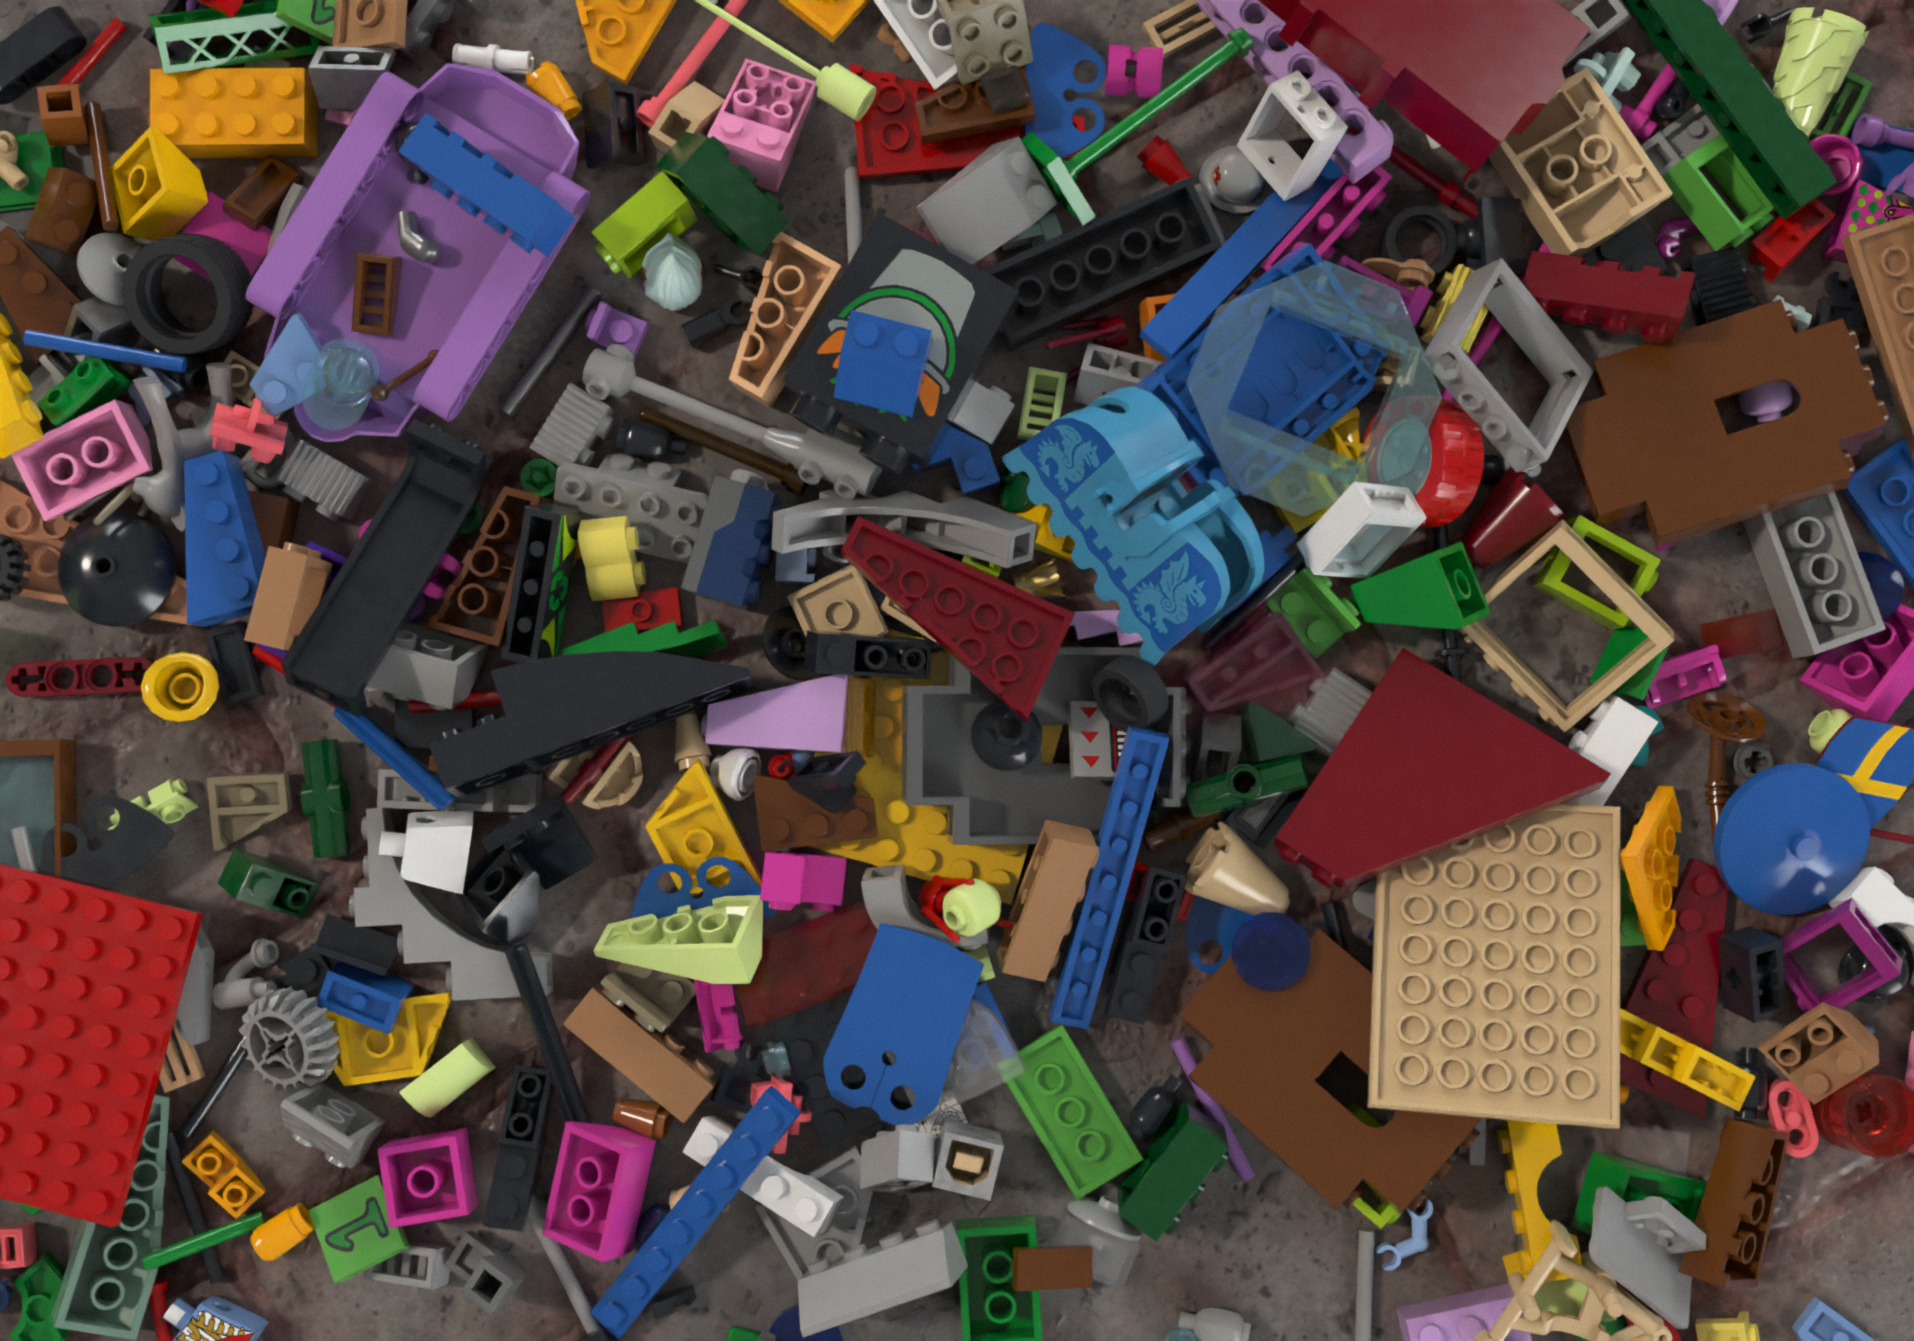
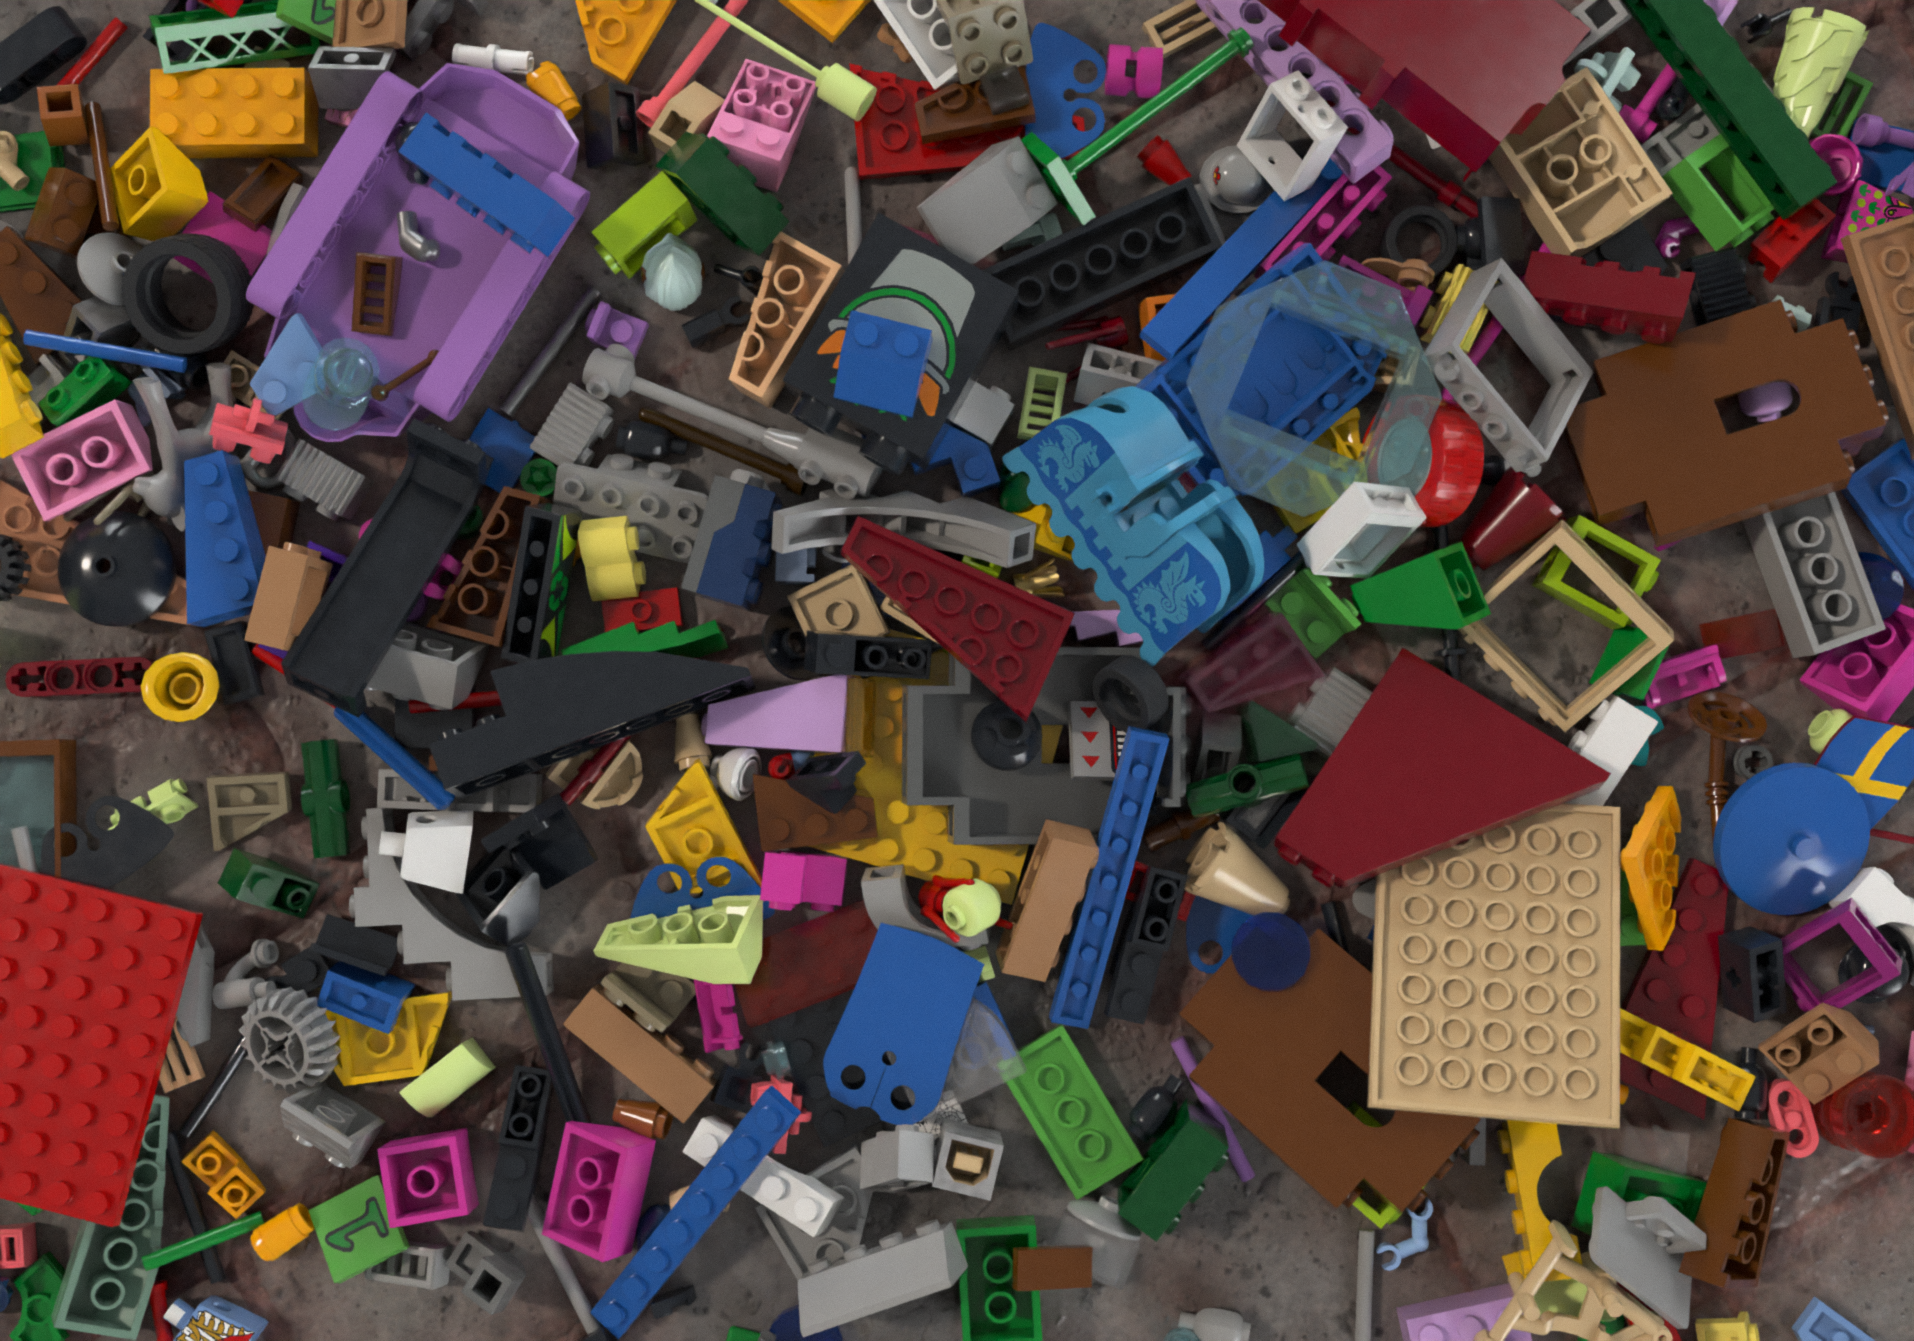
(508, 447): none -> blue piece

